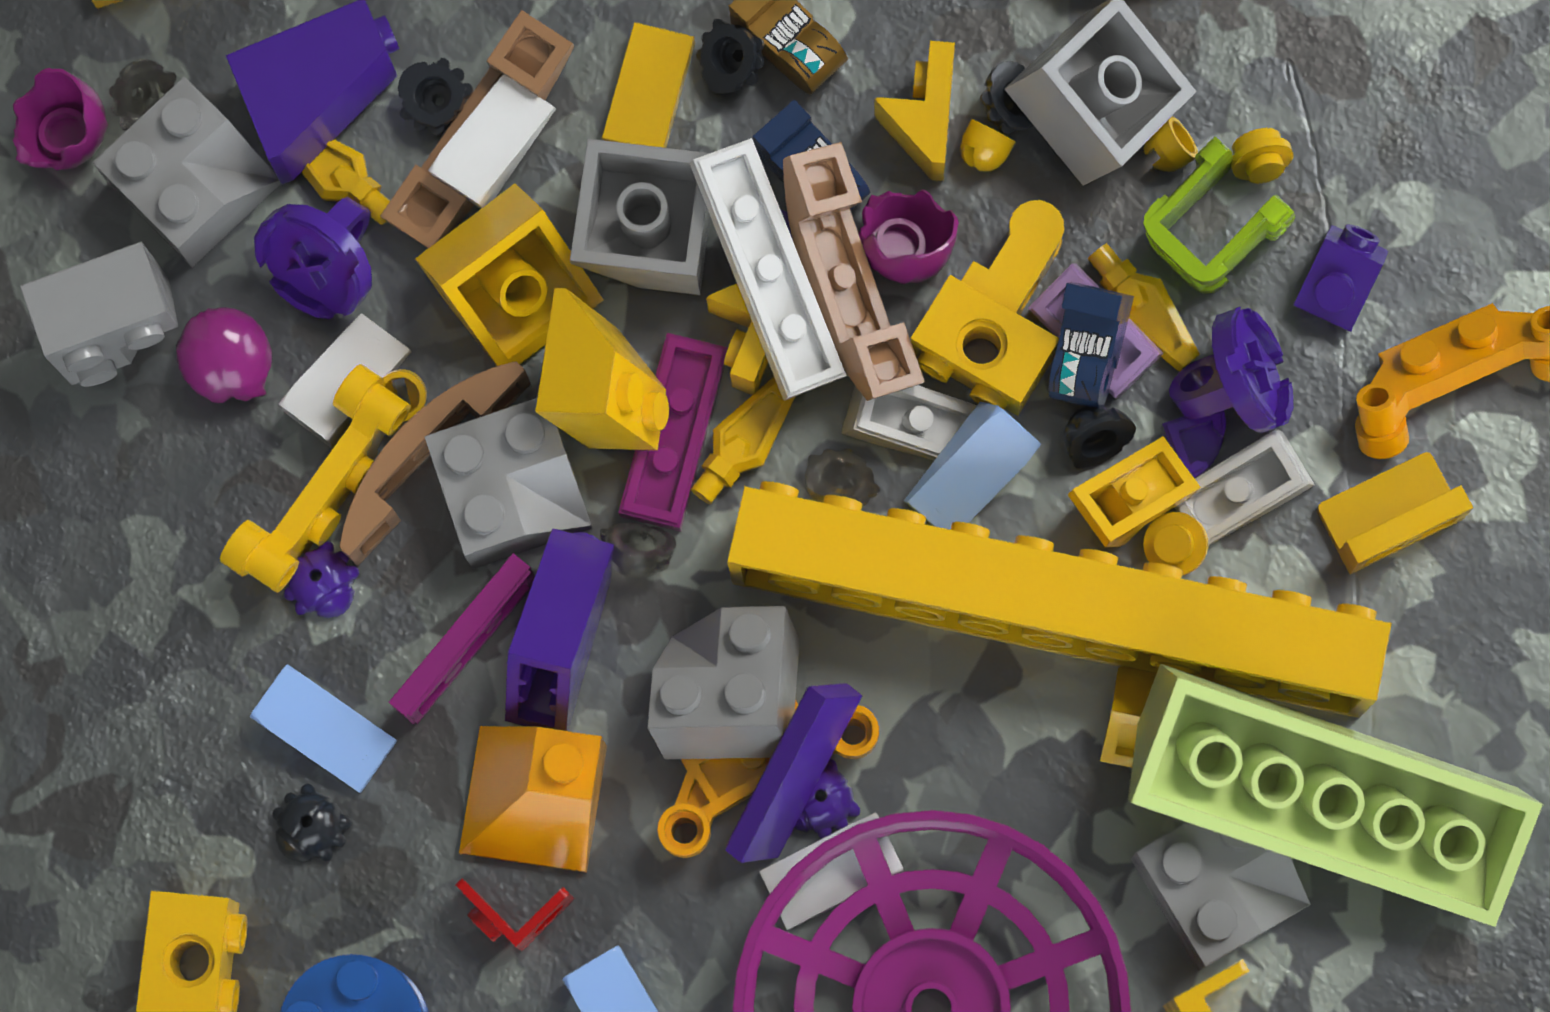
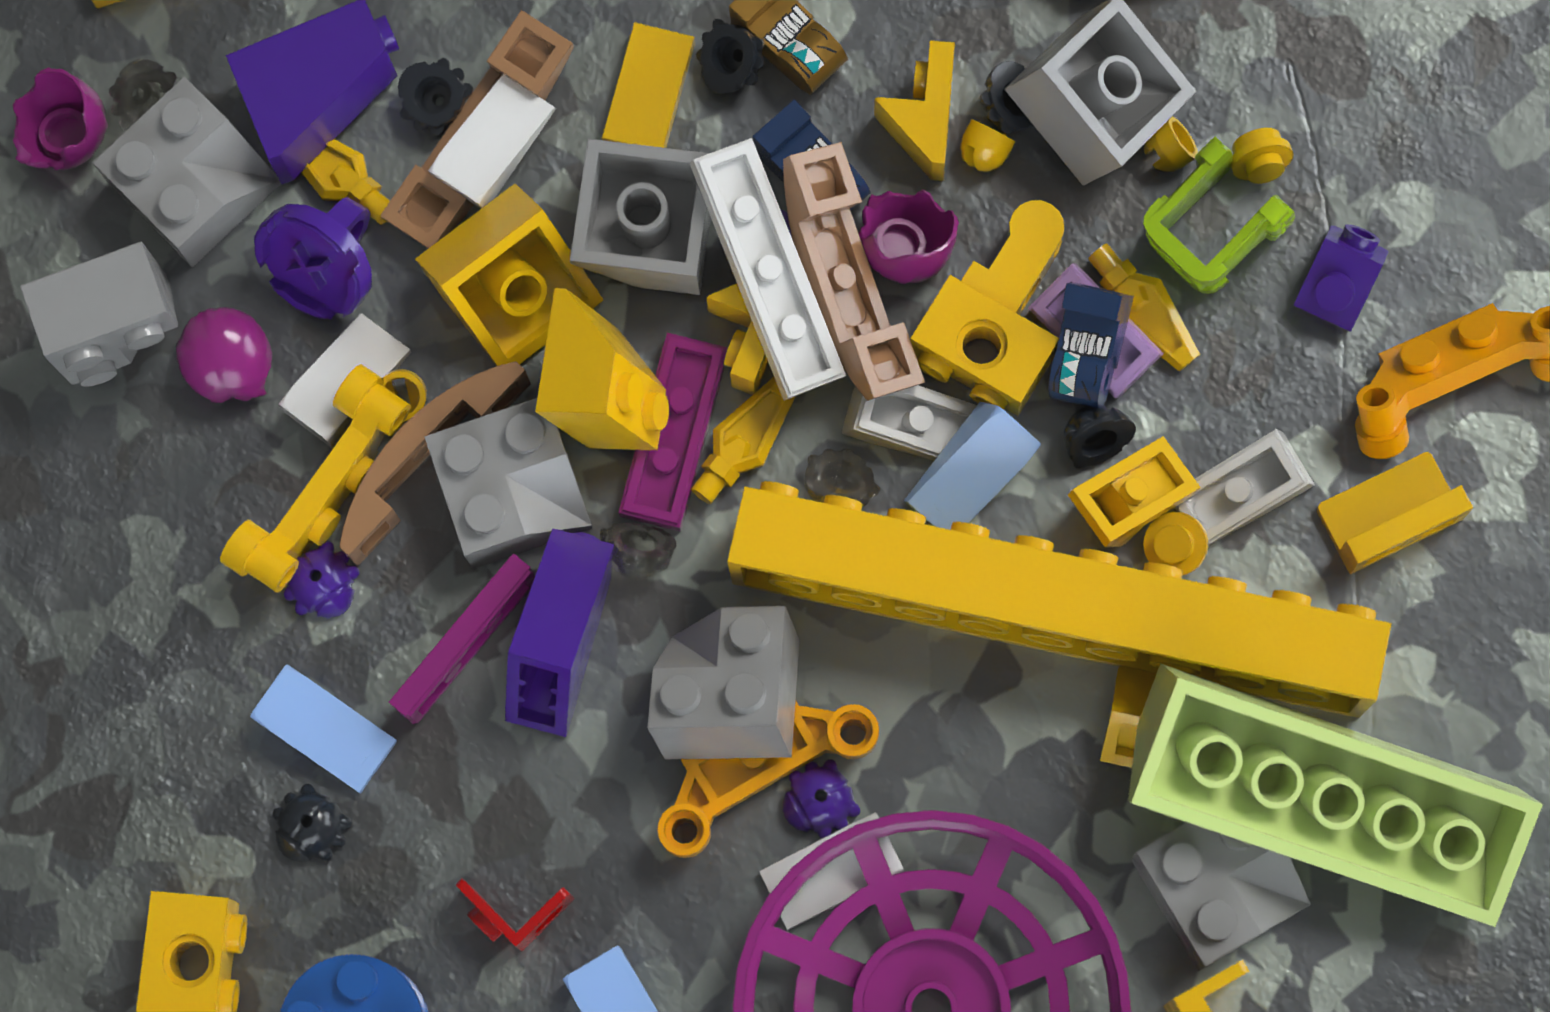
(534, 796): light orange slope -> none
(793, 772): dark purple tile -> none
(1196, 440): dark purple tile -> none
(1237, 374): dark purple tile -> none

